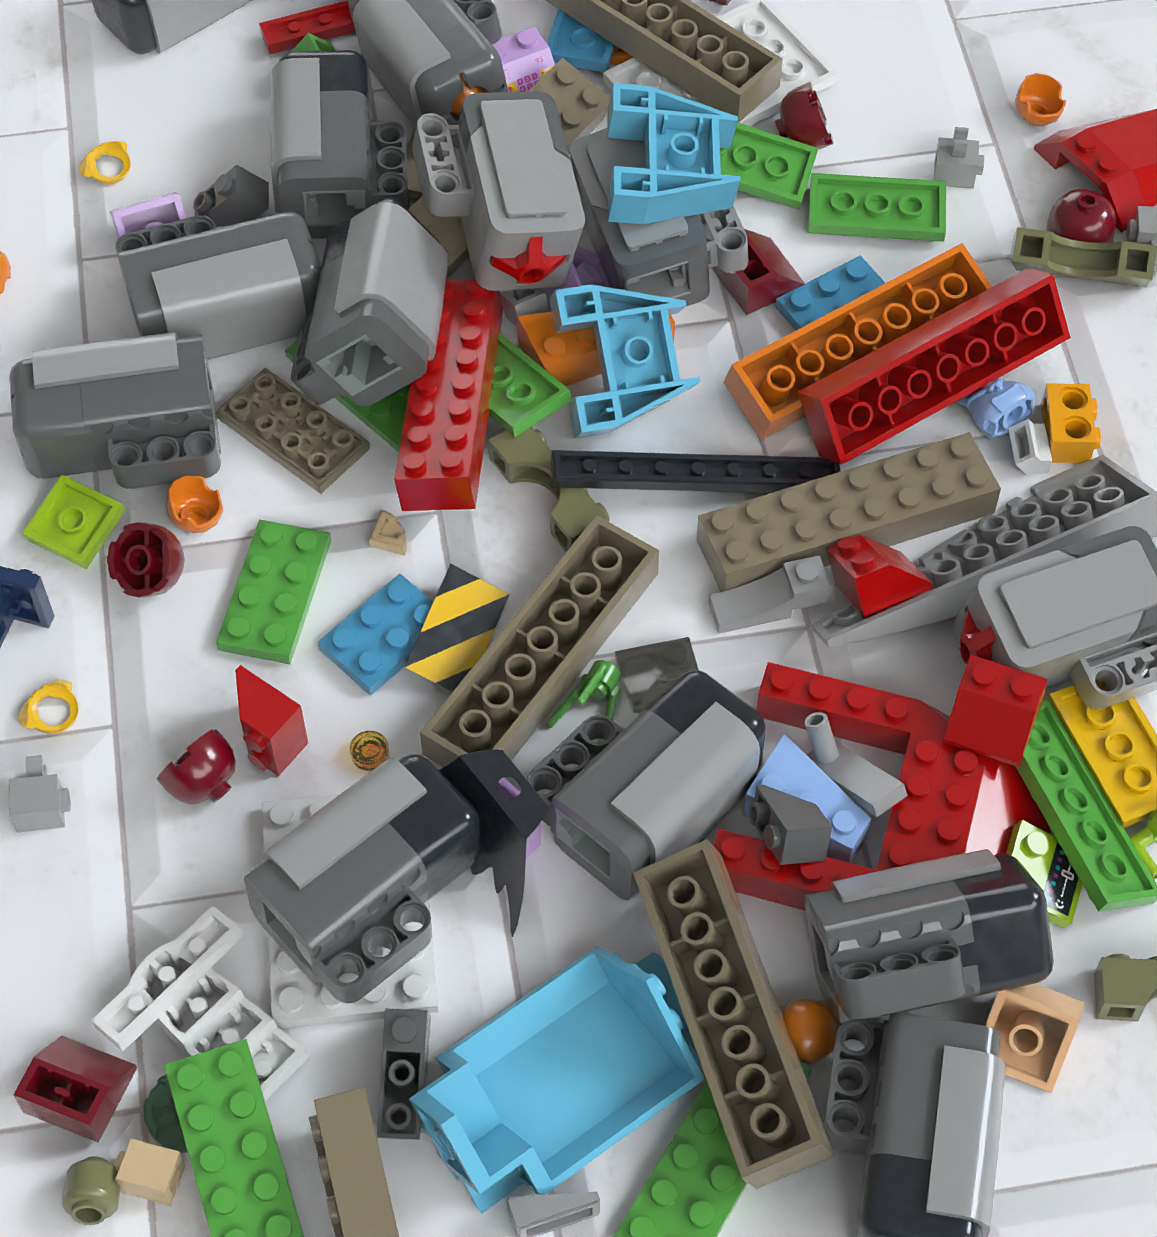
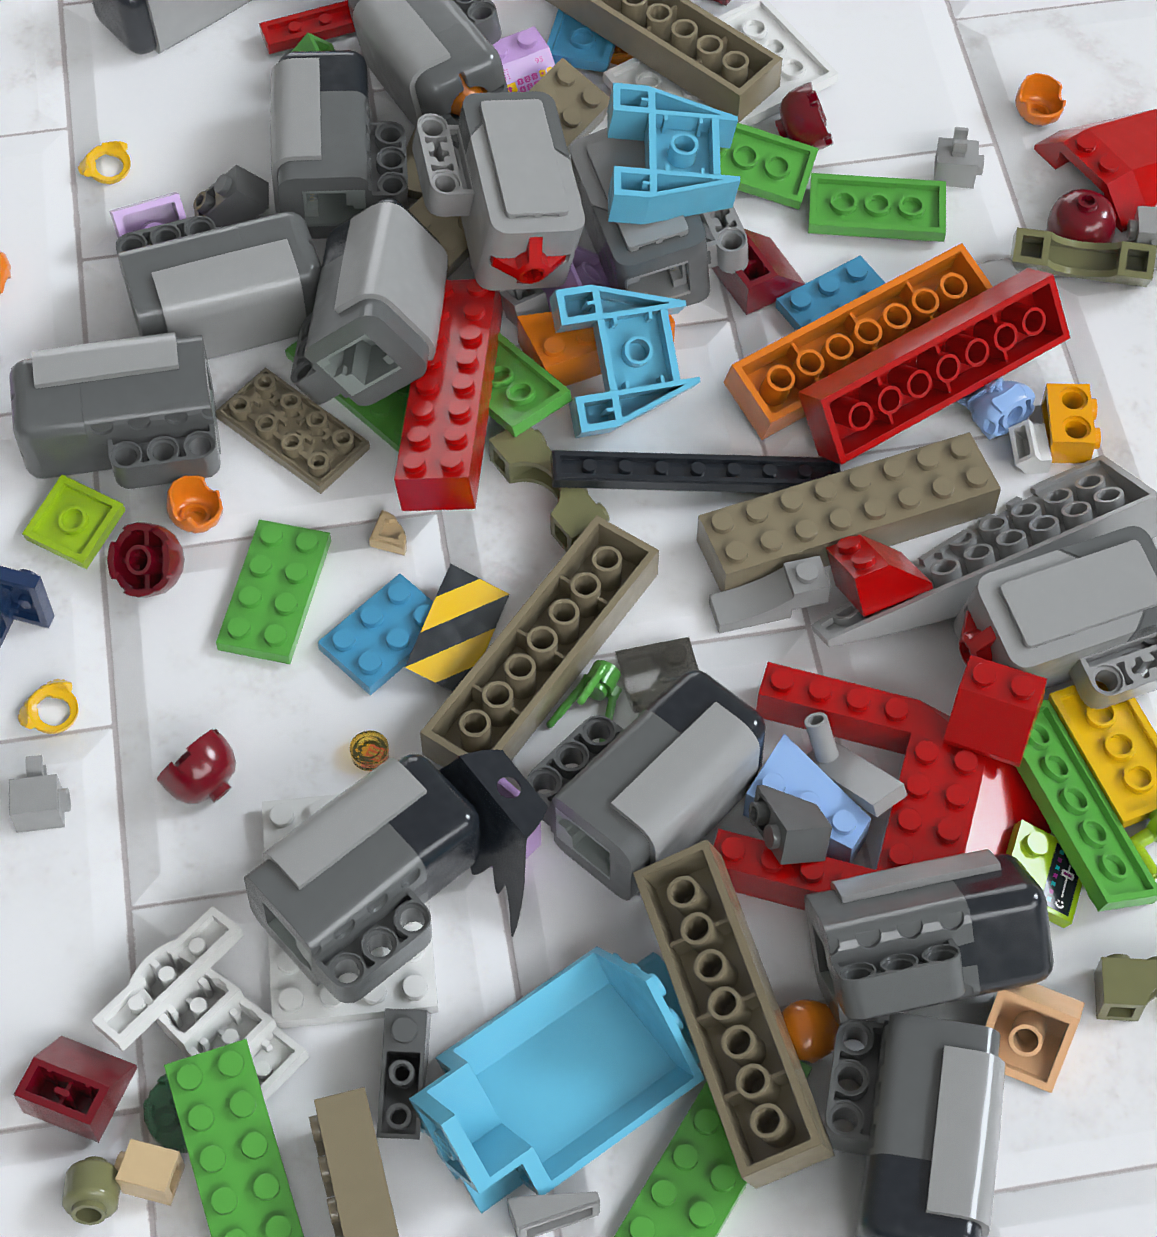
(270, 723): red slope -> none

